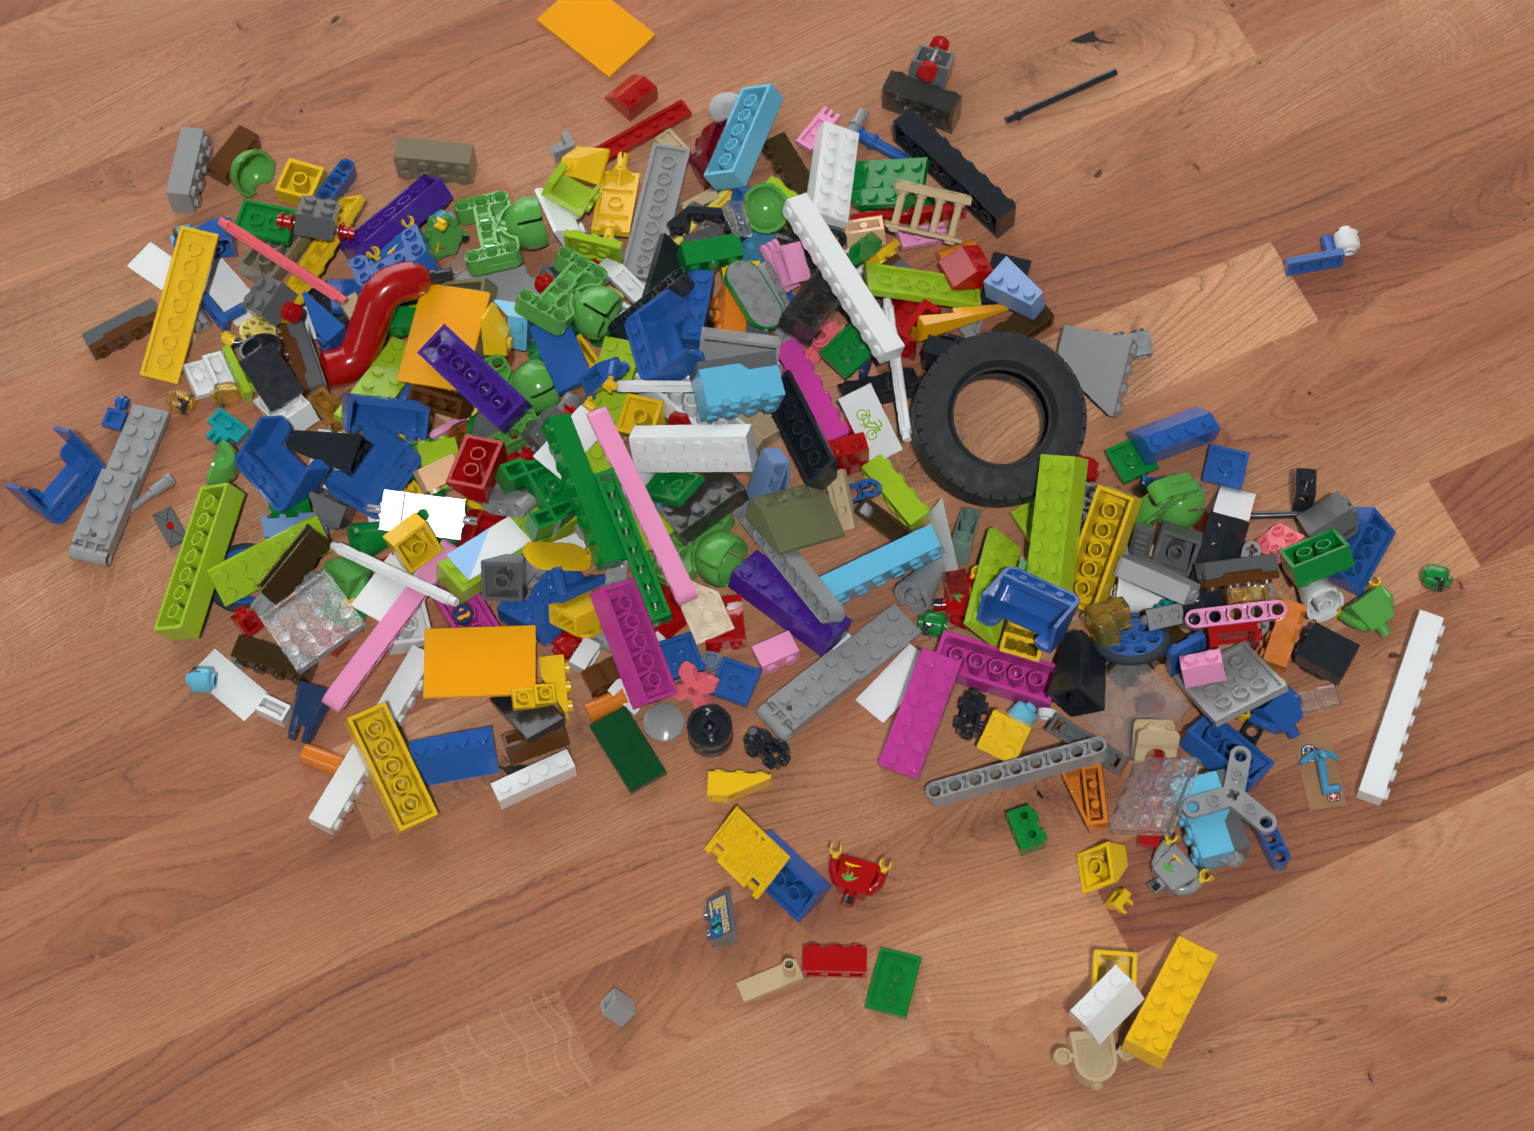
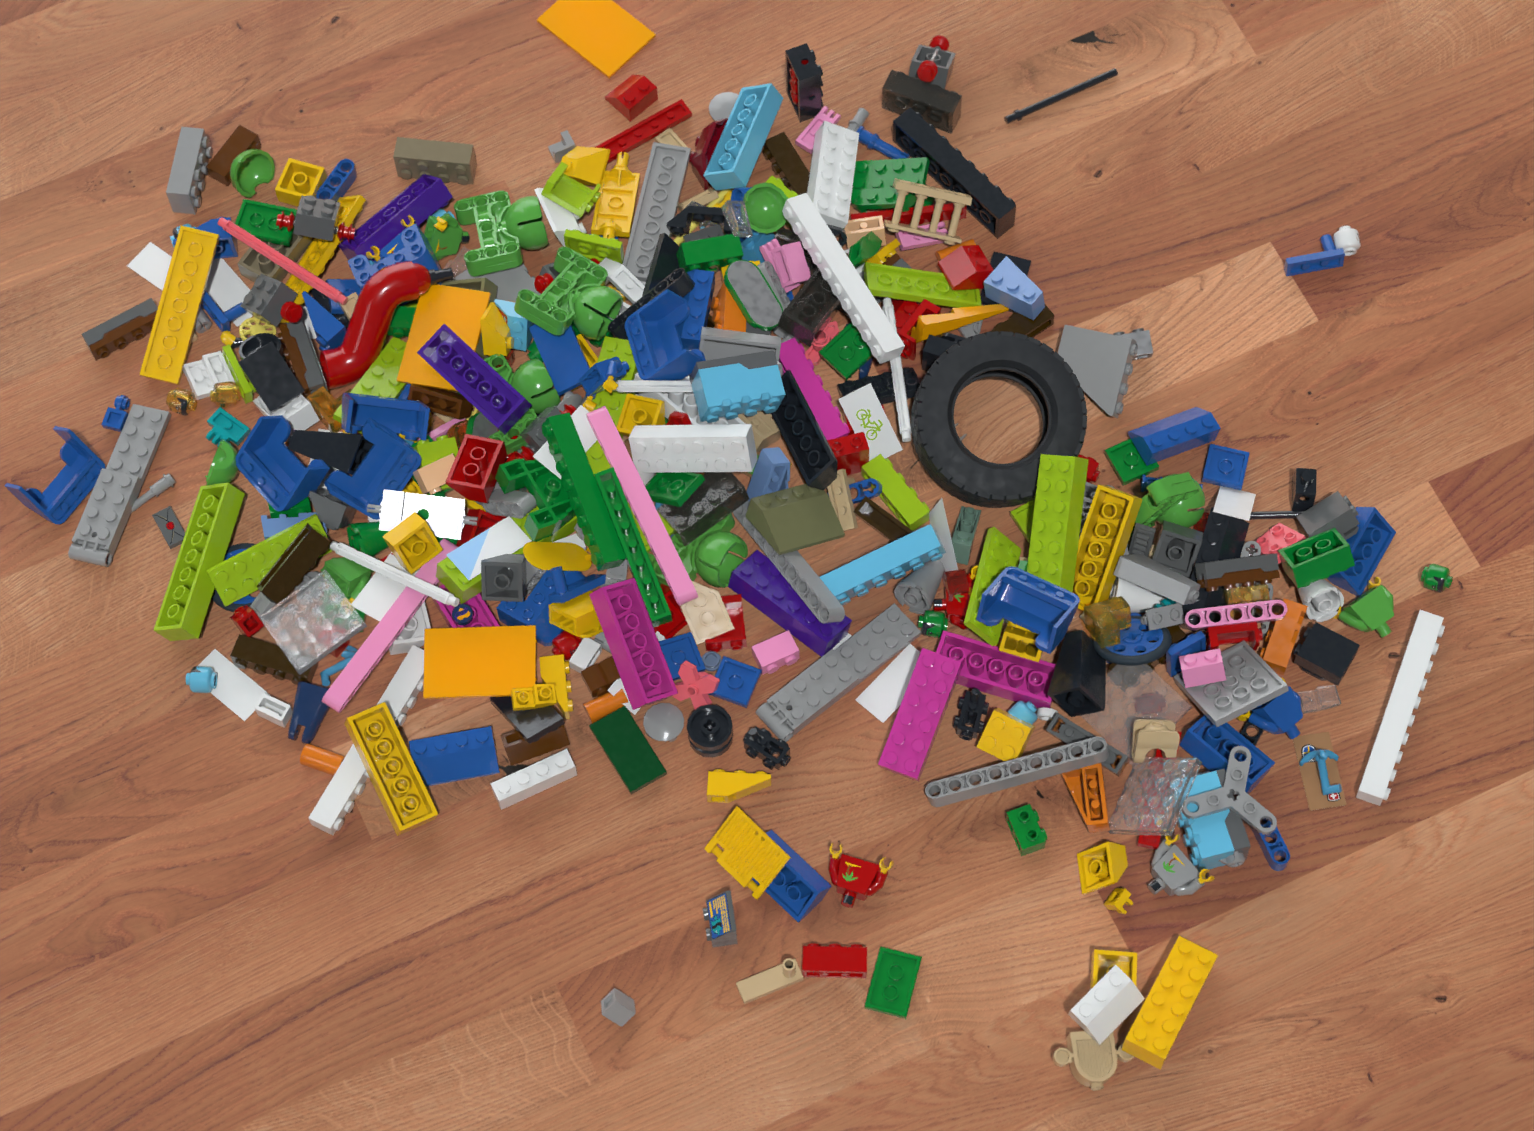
(338, 666): none -> dark azure piece
(803, 82): none -> black brick

